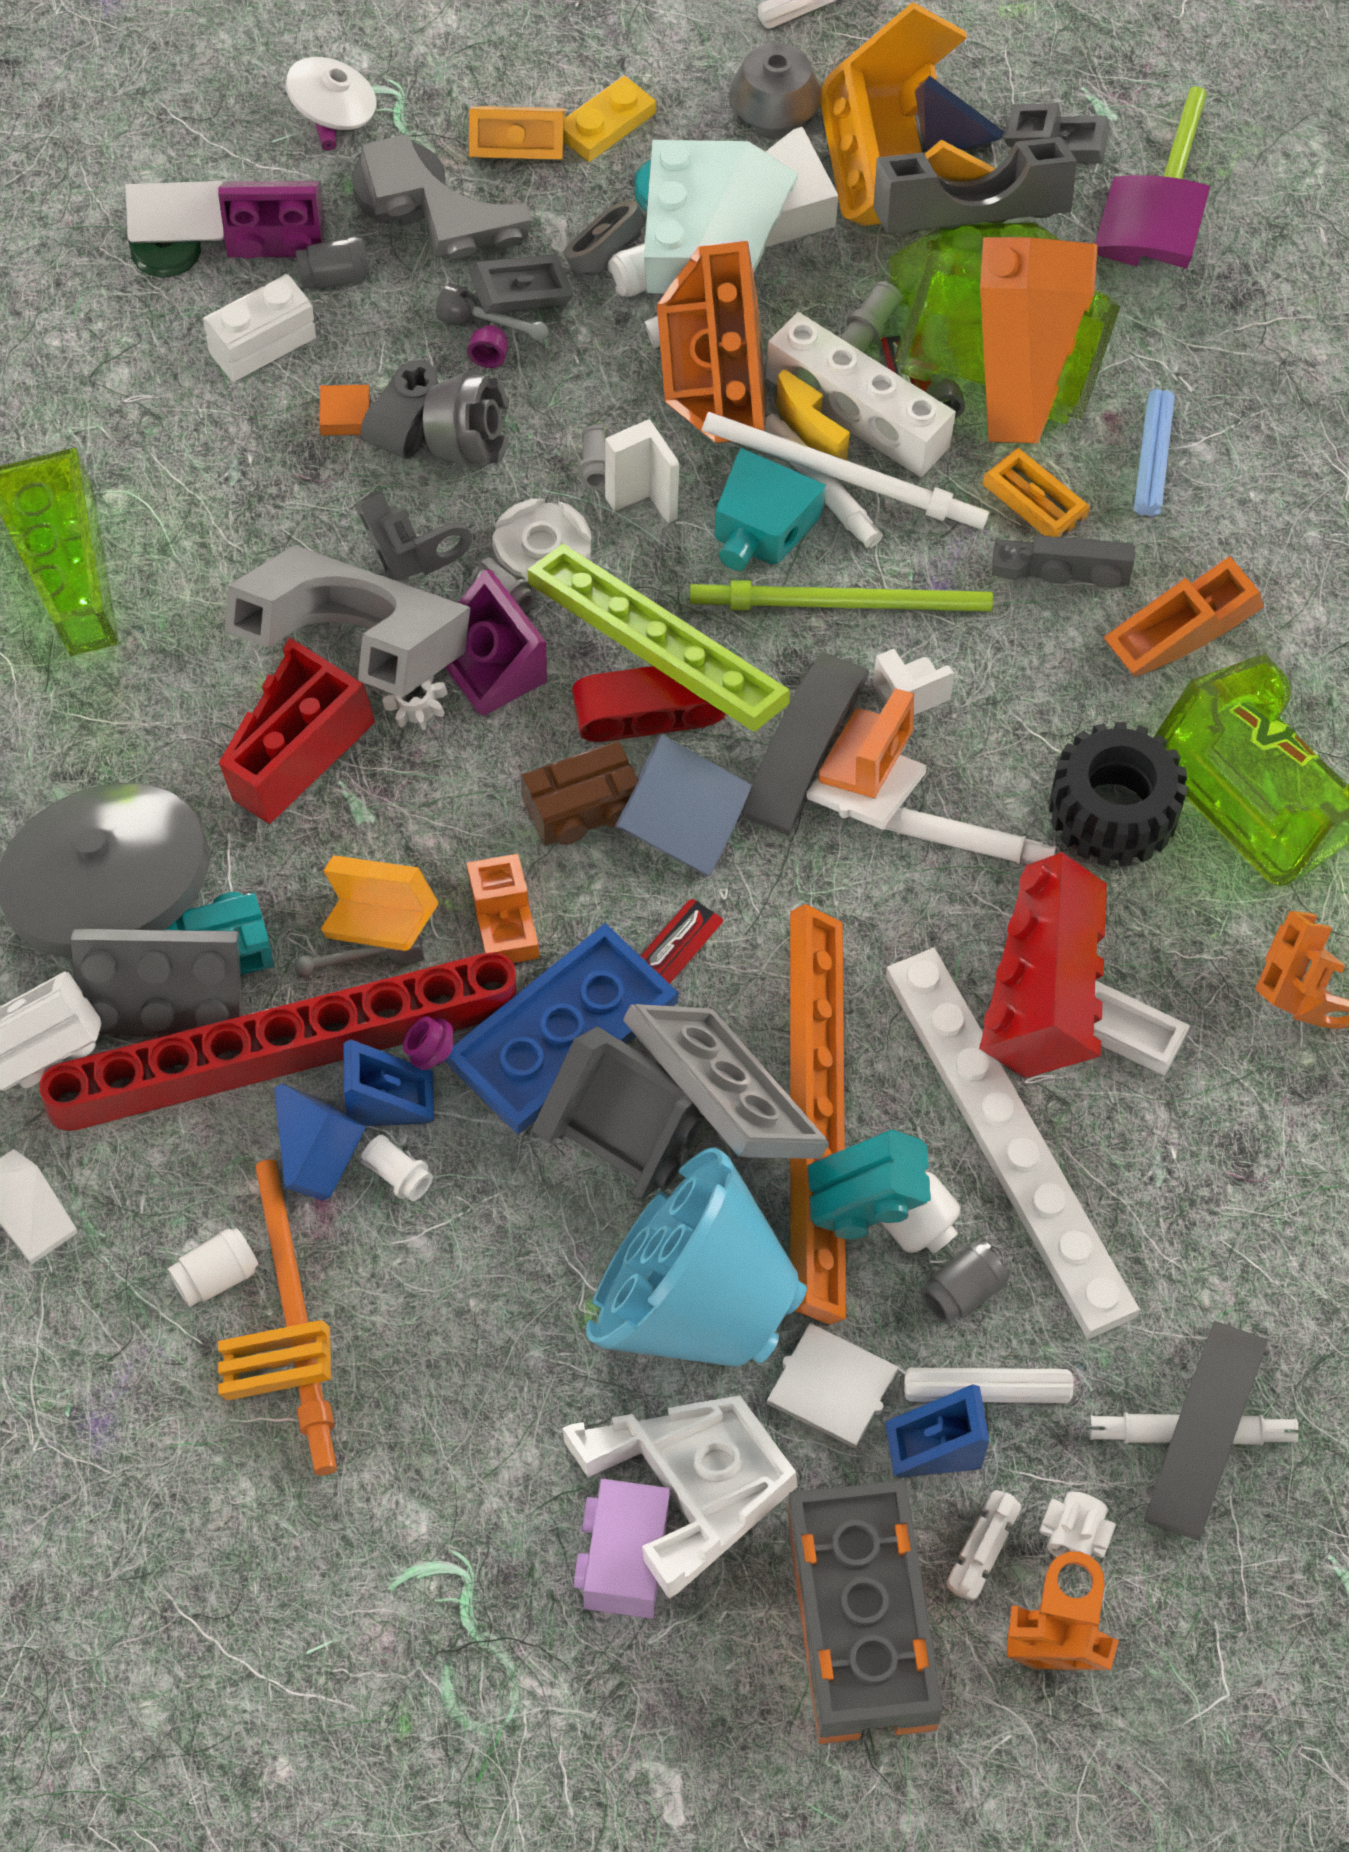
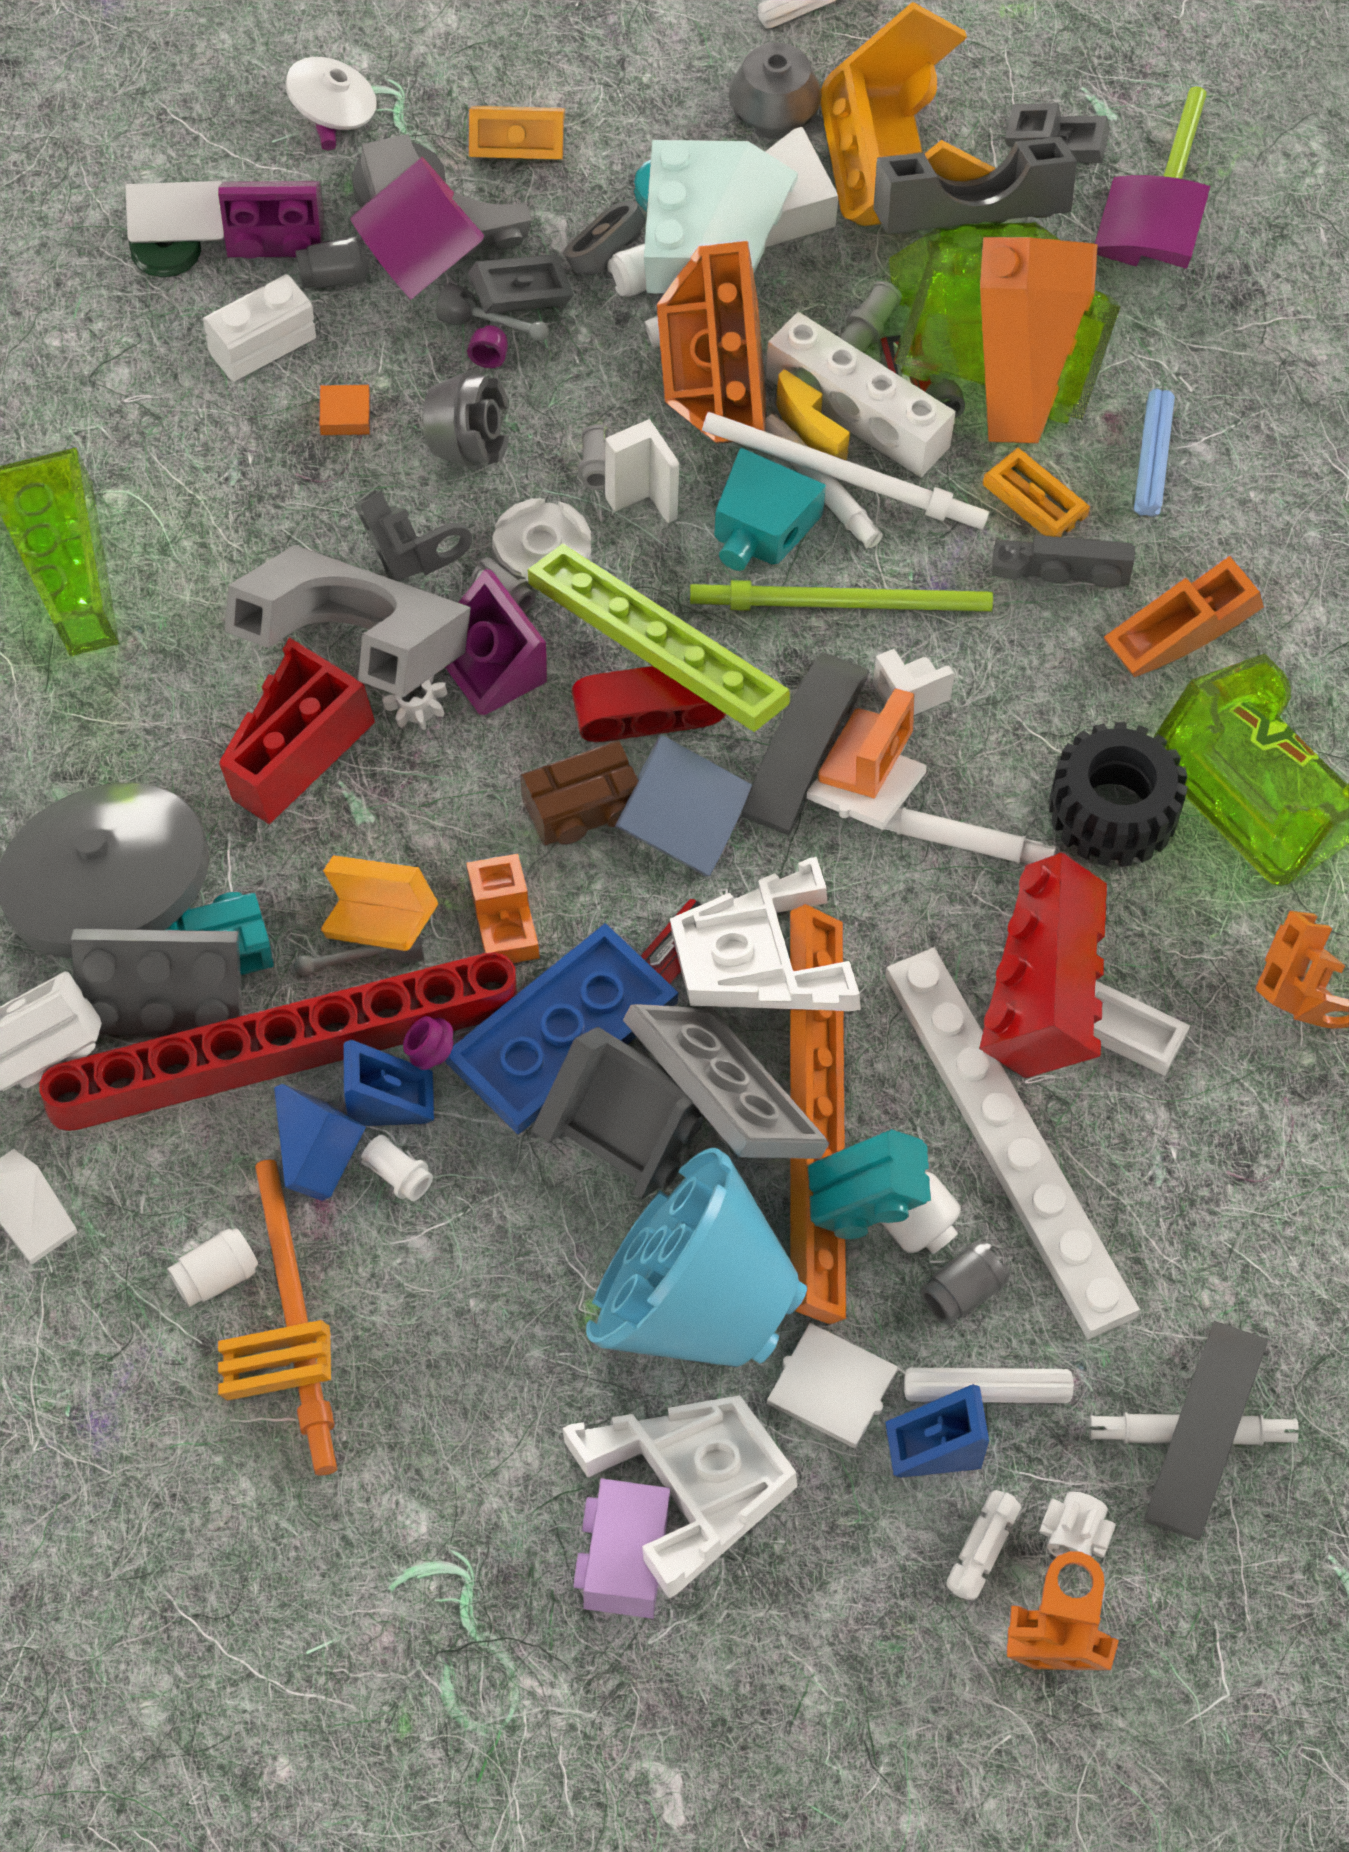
(397, 415): dark grey piece -> none
(416, 228): none -> magenta slope
(607, 118): yellow plate -> none
(738, 957): none -> white wing
(863, 1611): dark grey piece -> none
(951, 119): dark blue slope -> none

